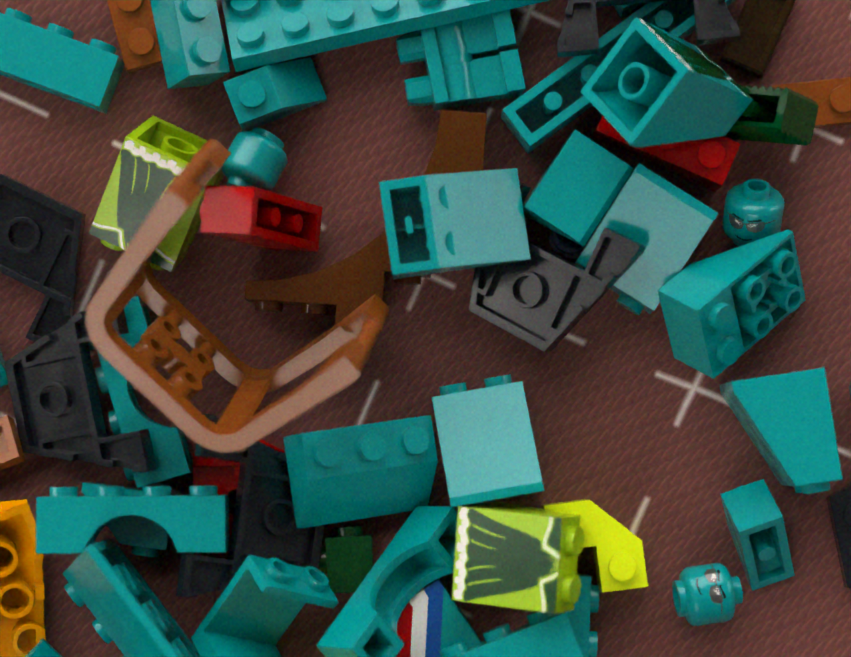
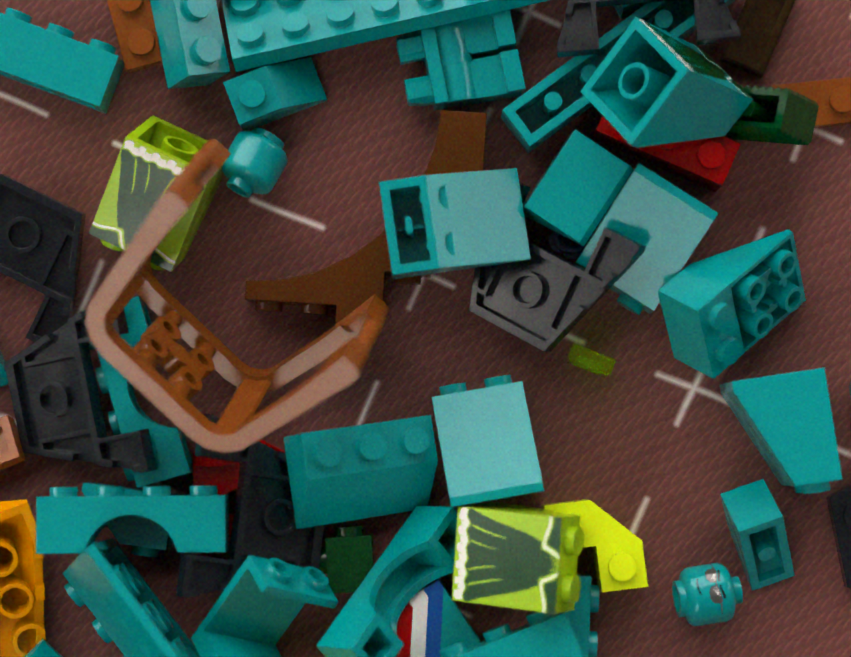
(260, 218): red brick -> none
(590, 360): none -> clear neon green tile
(752, 211): teal head -> none

